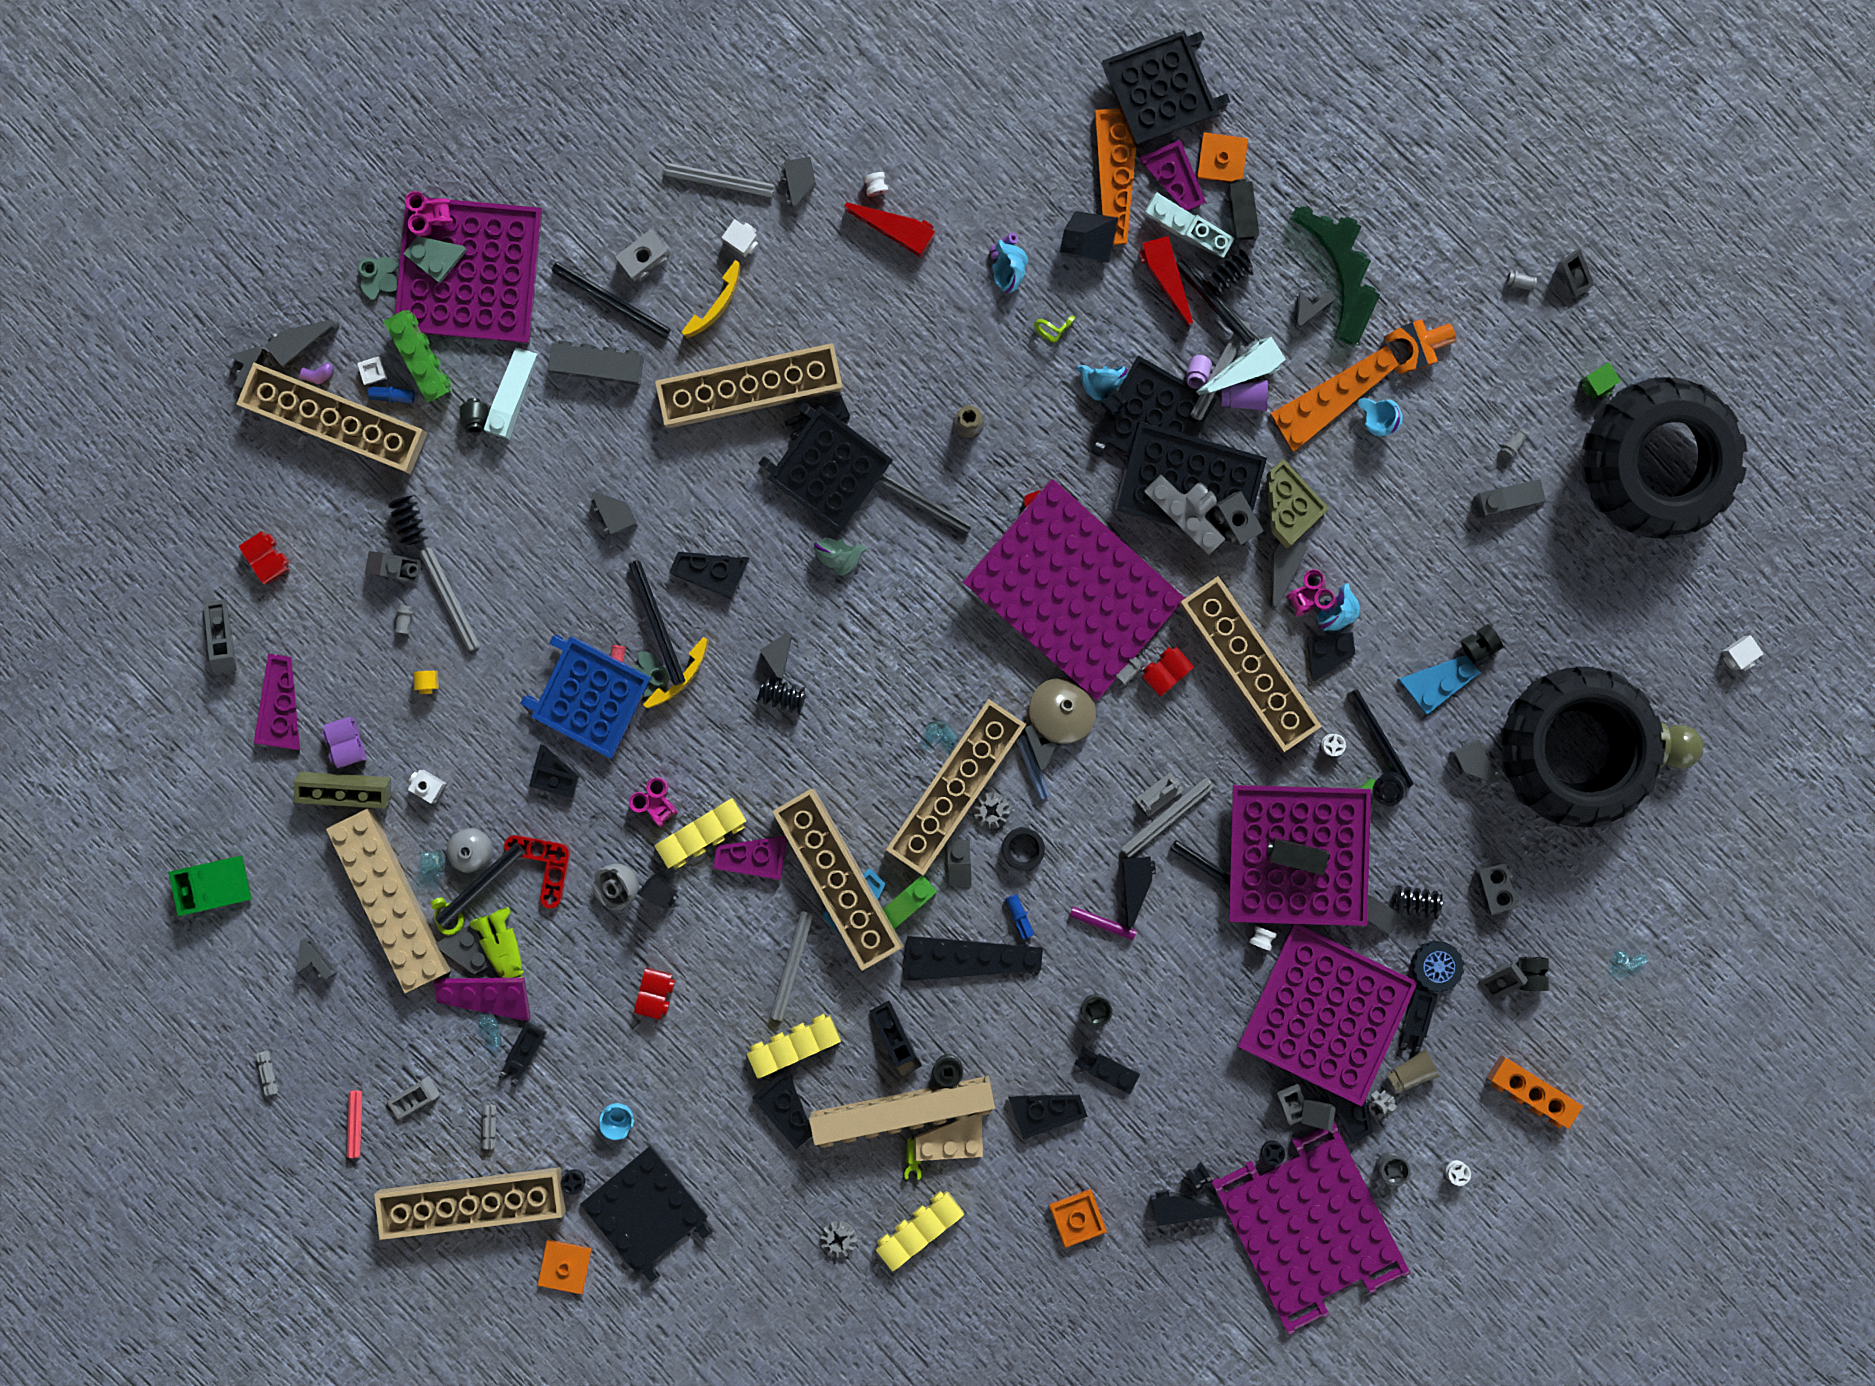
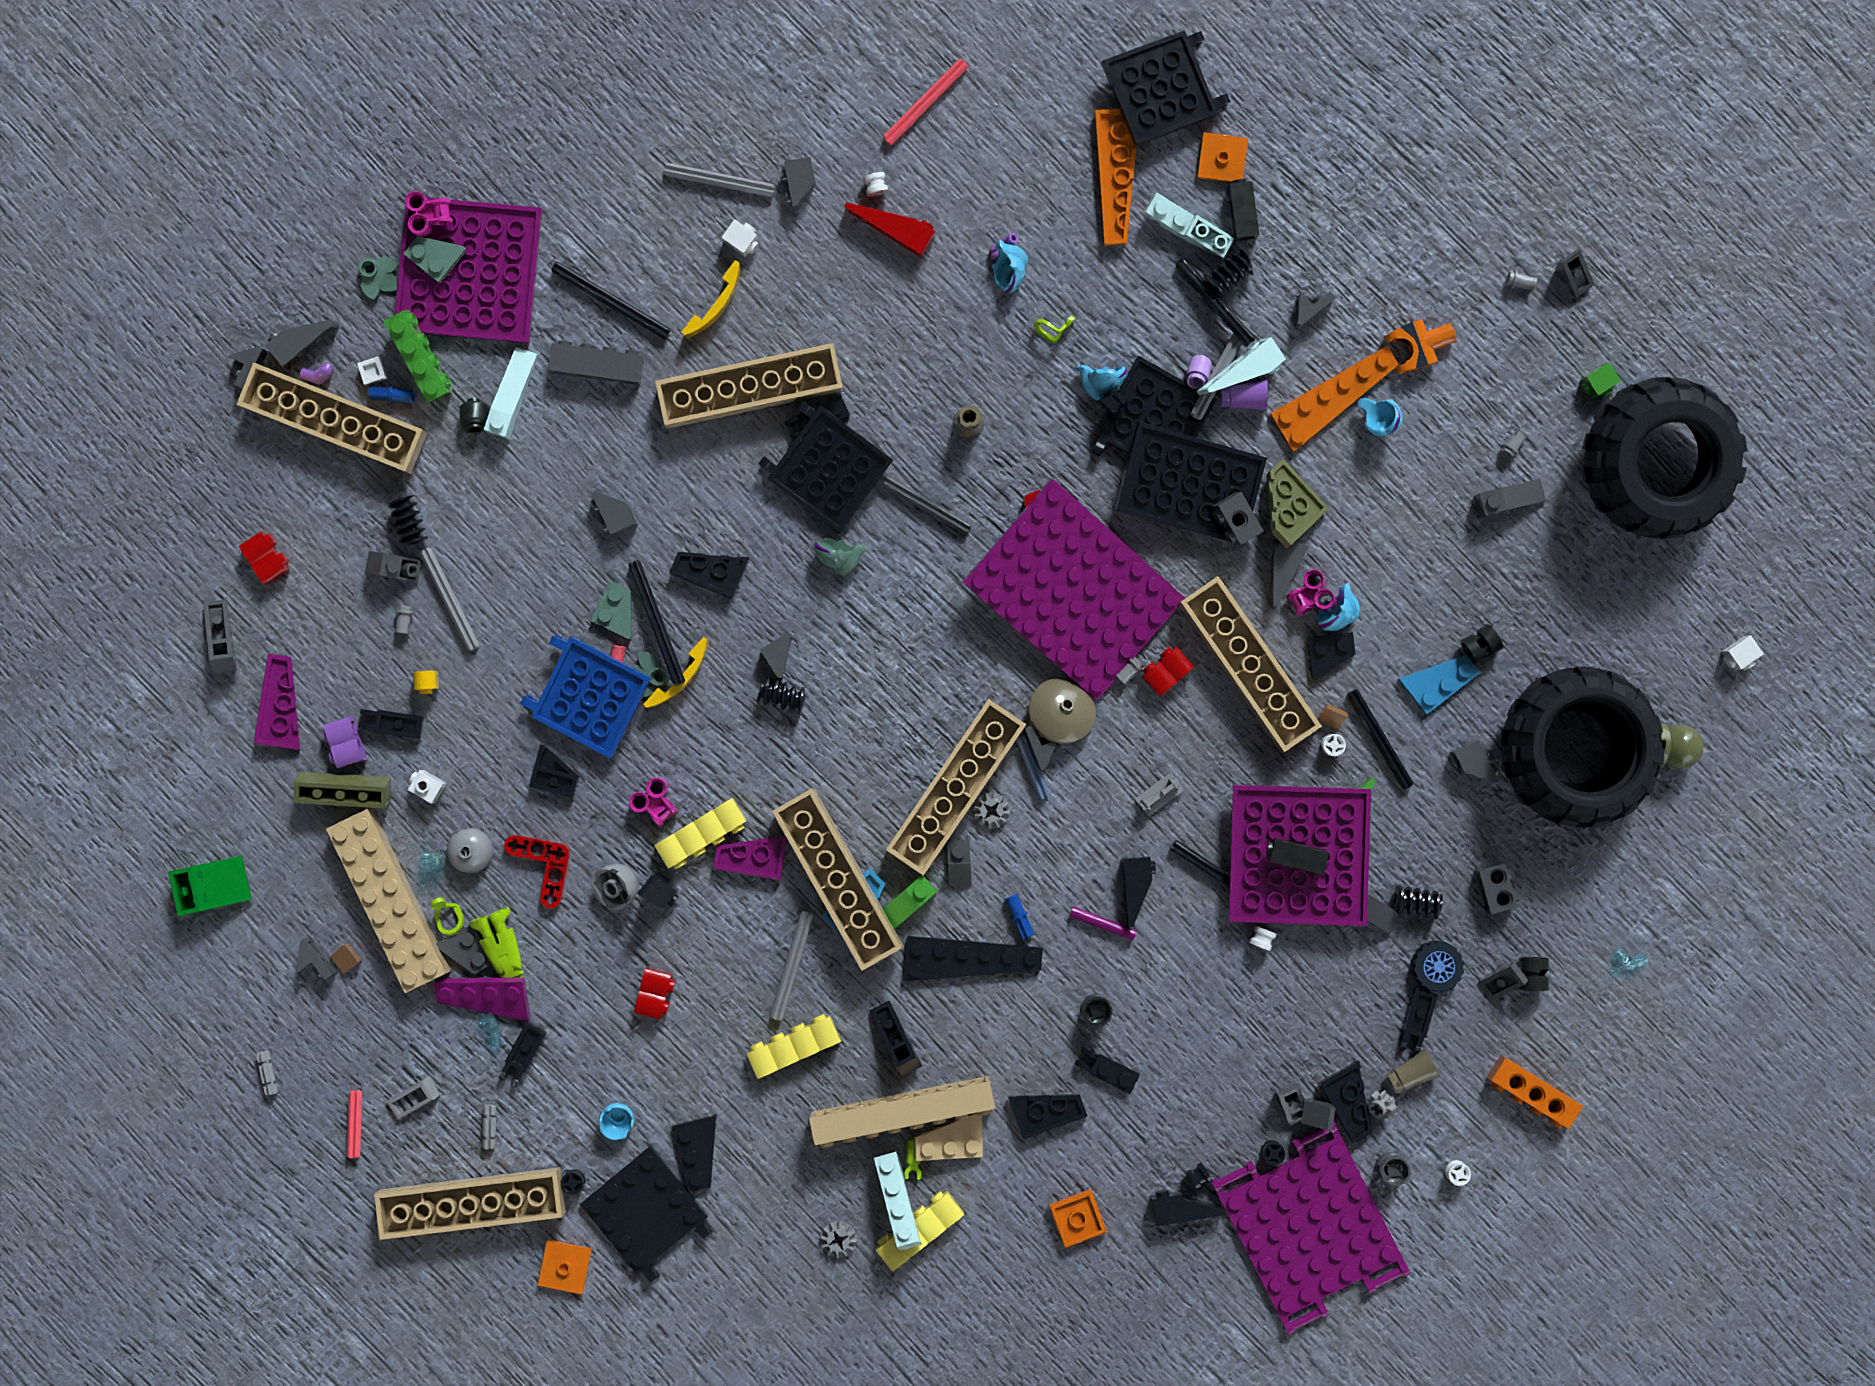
(346, 958): none -> medium nougat slope
(394, 723): none -> black hinge
(479, 885): black axle -> none
(615, 610): none -> sand green wing
(645, 244): light grey brick -> none
(696, 1149): none -> black wing
(784, 1108): black wing -> none
(897, 1201): none -> light aqua arch
(925, 102): none -> coral axle
(941, 728): clear light blue arm -> none
(948, 1070): pearl dark grey wheel -> none
(1023, 865): black tyre -> none
(1089, 236): black slope -> none
(1163, 268): red slope -> none
(1167, 817): light grey axle -> none
(1175, 174): magenta wing -> none
(1188, 511): light grey plate -> none
(1327, 1014): magenta plate -> none
(1332, 716): none -> medium nougat slope
(1351, 267): clear green arch -> none
(1390, 788): black wheel -> none

